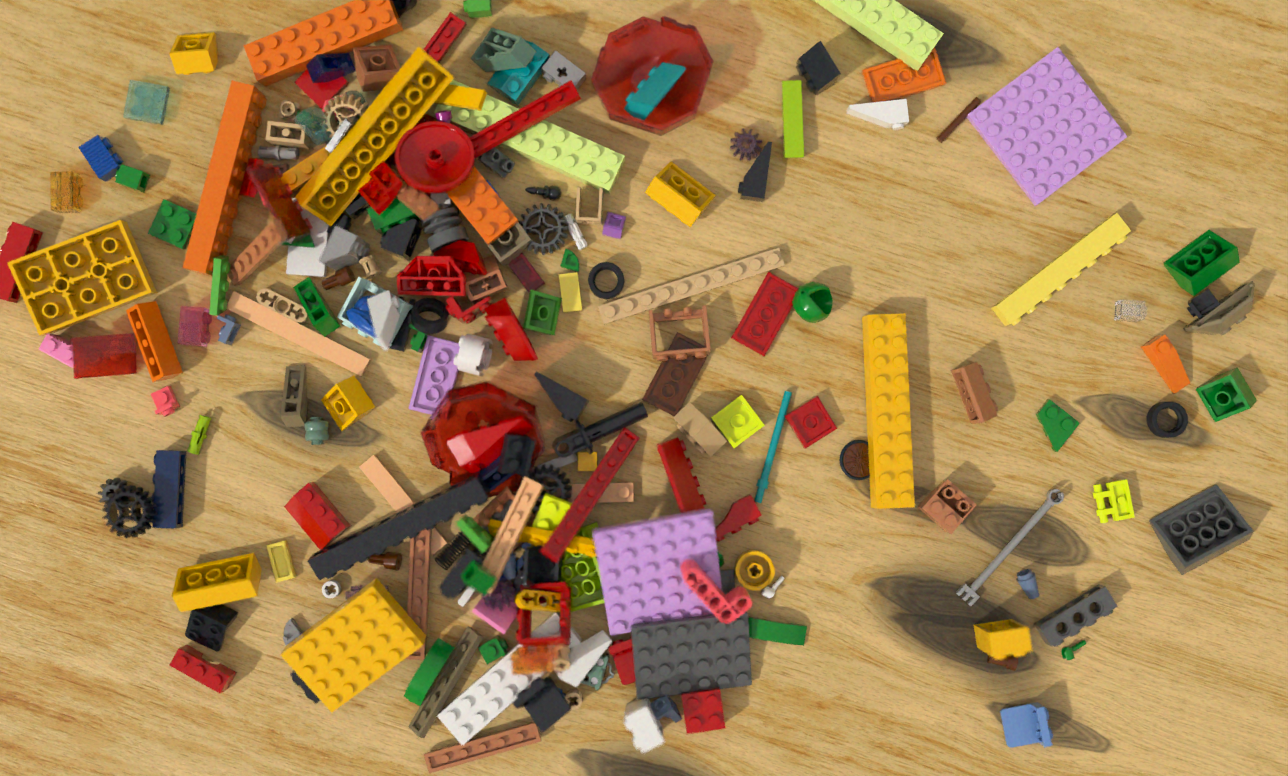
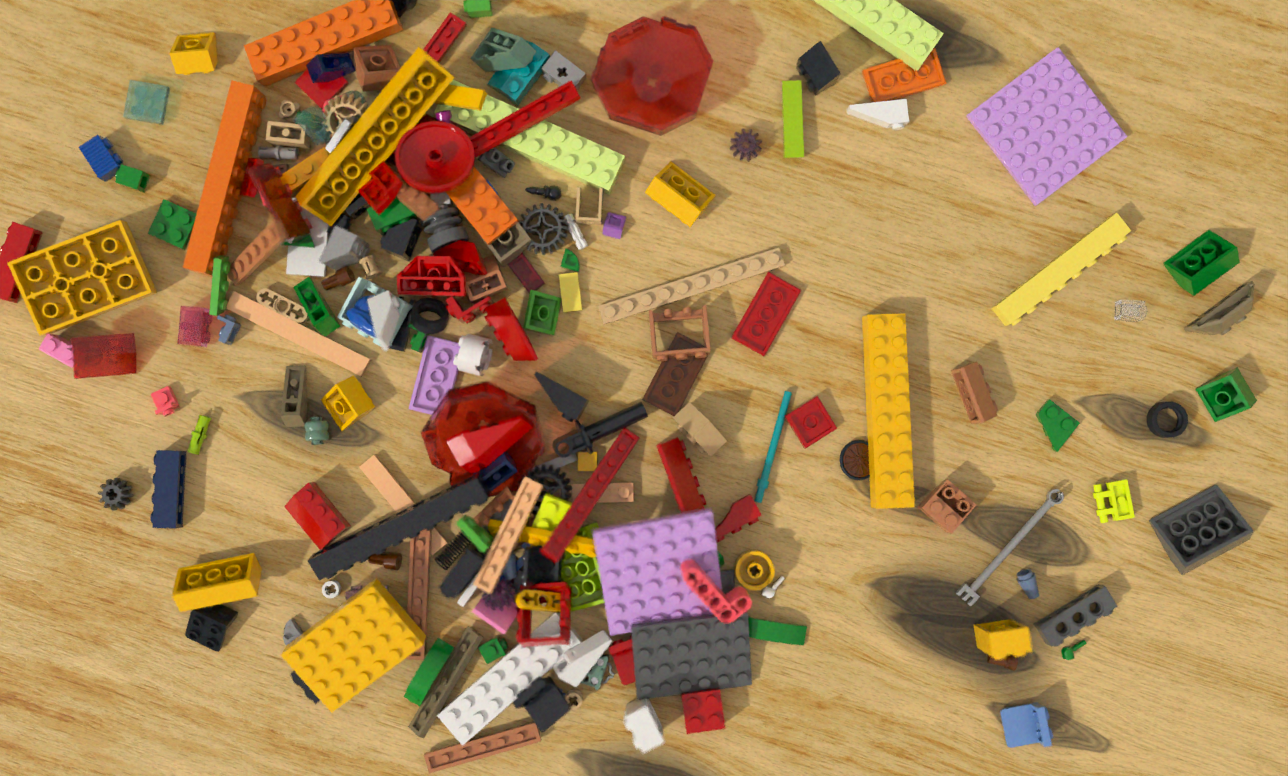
(66, 192): clear yellow brick -> none
(116, 503): black gear -> none
(154, 341): orange brick -> none
(191, 663): red arch -> none
(281, 561): light yellow tile -> none
(478, 577): green brick -> none
(516, 454): black bracket -> none
(533, 660): clear orange brick -> none
(561, 657): tan bush -> none
(606, 266): black tyre -> none
(653, 90): teal slope -> none
(666, 707): sand blue bracket -> none
(737, 421): neon yellow plate -> none
(755, 180): black slope -> none
(813, 302): green piece -> none
(958, 120): reddish brown bar -> none
(1167, 362): orange slope -> none
(1202, 303): black bracket -> none

